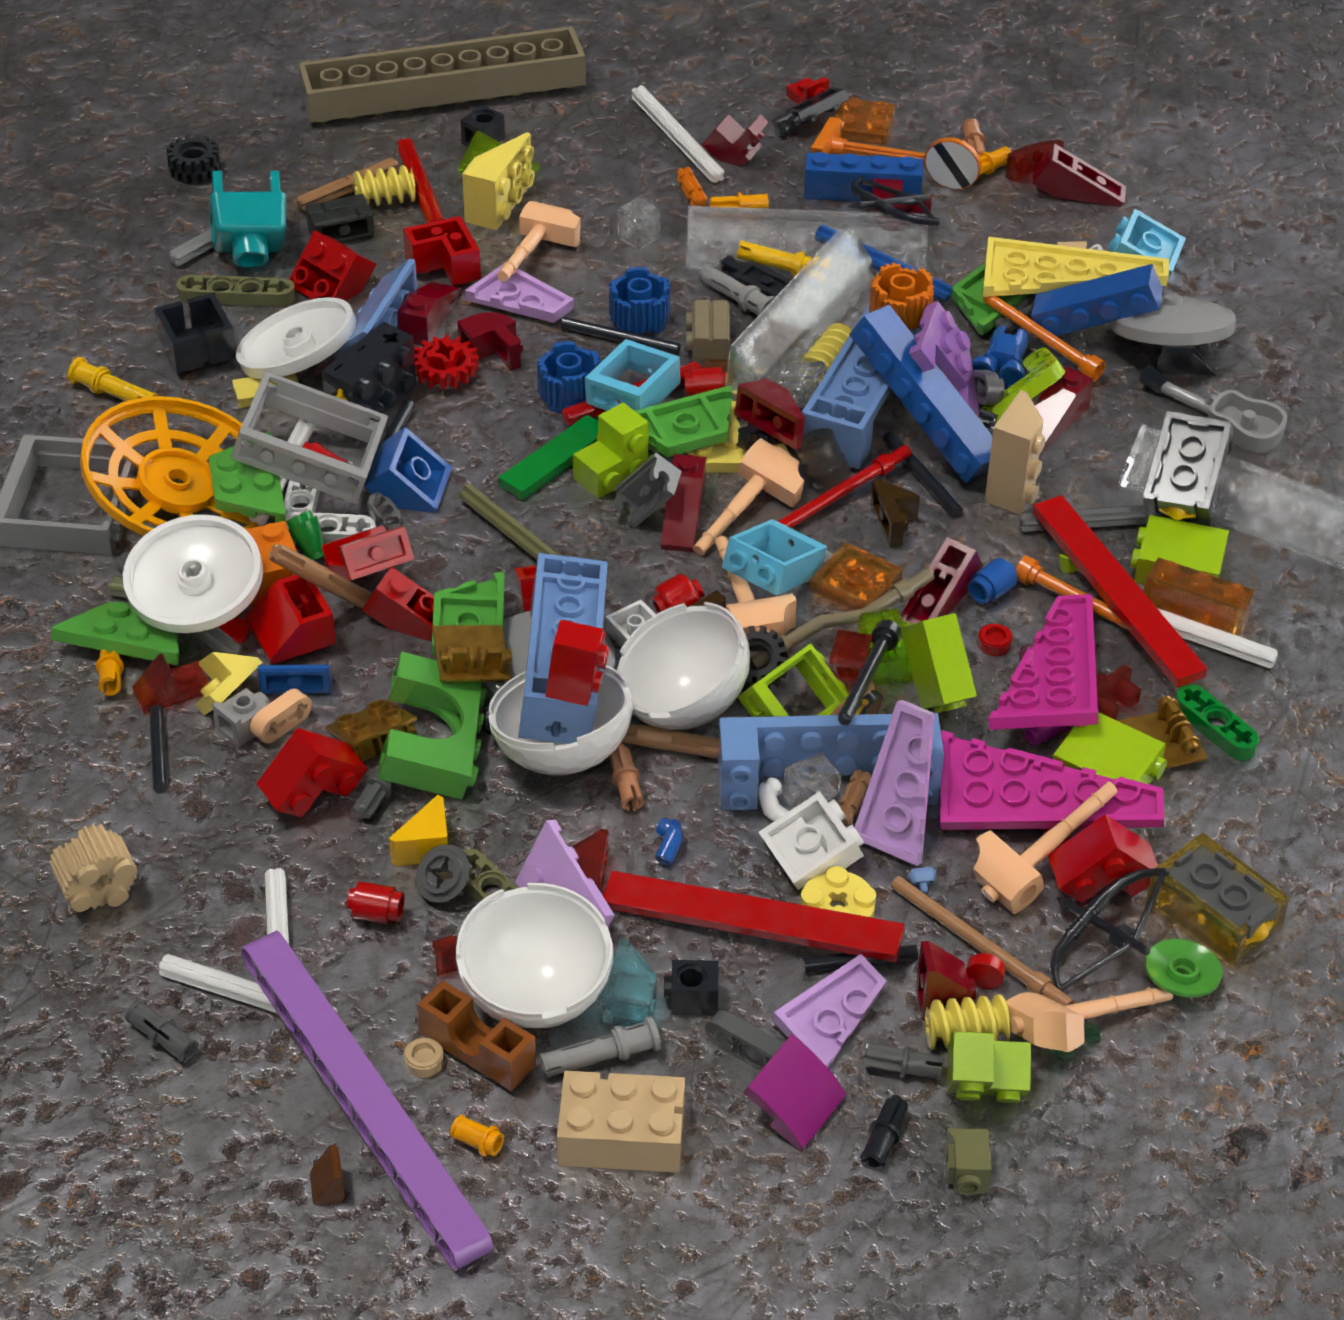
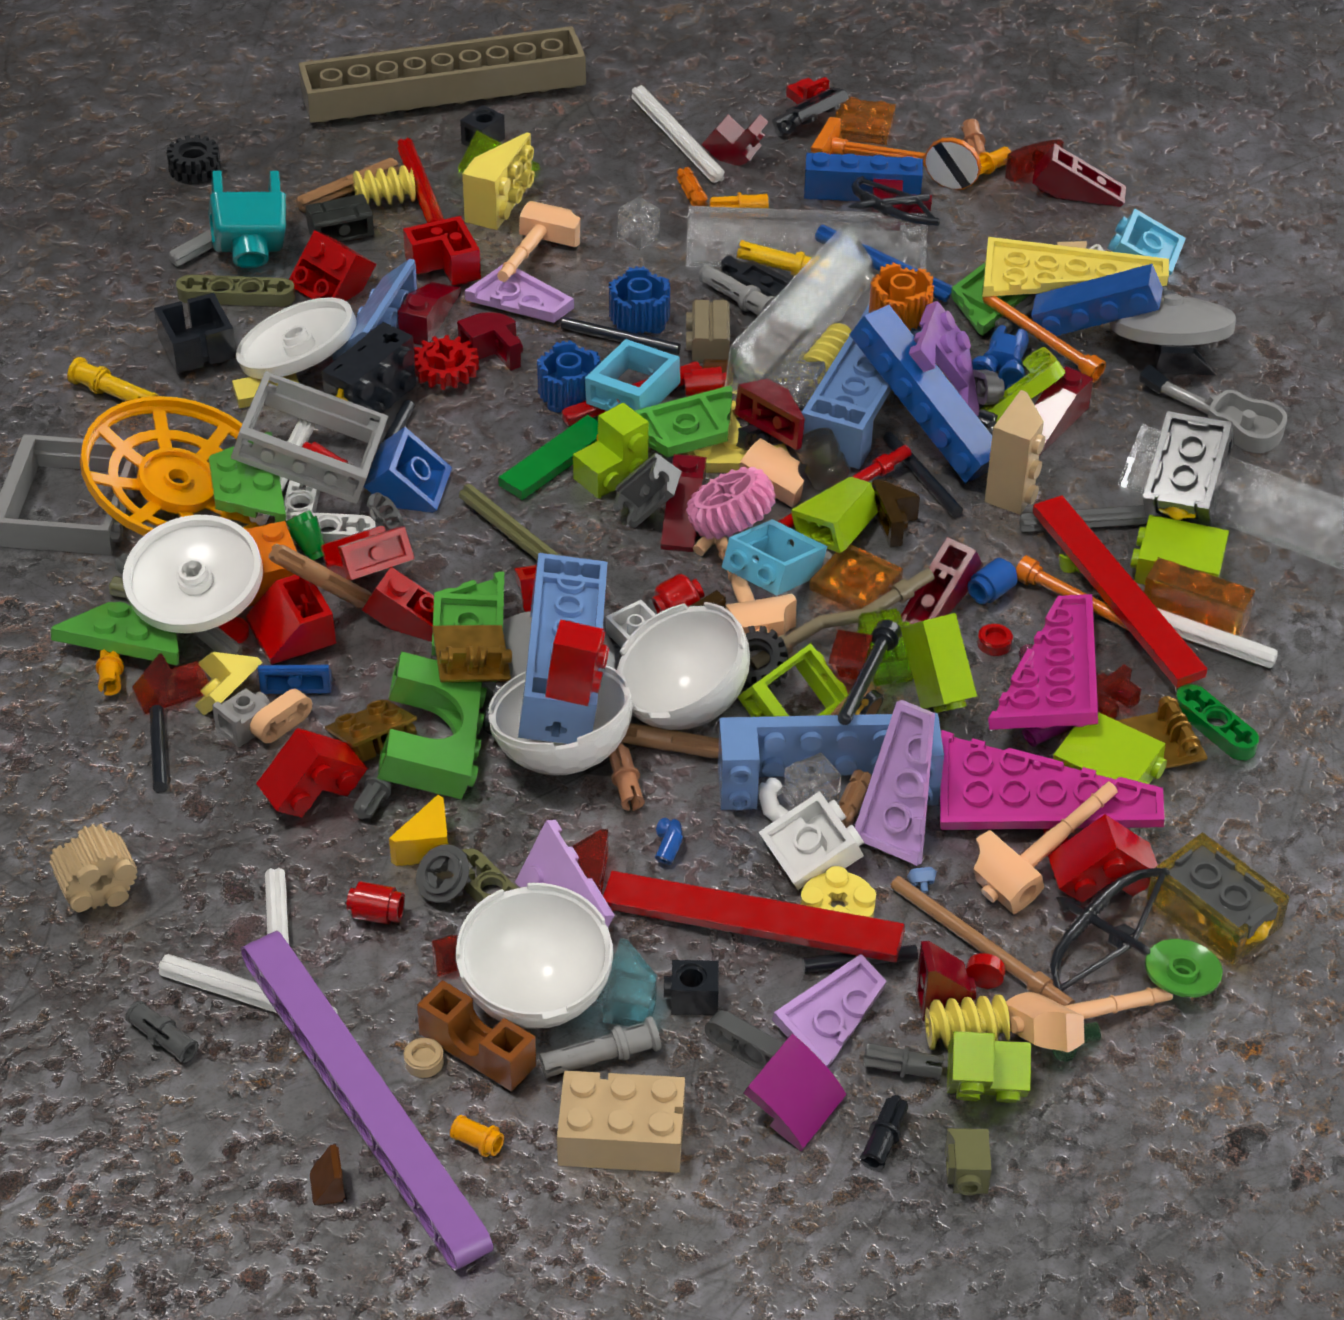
(731, 502): none -> bright pink gear
(837, 513): none -> lime slope

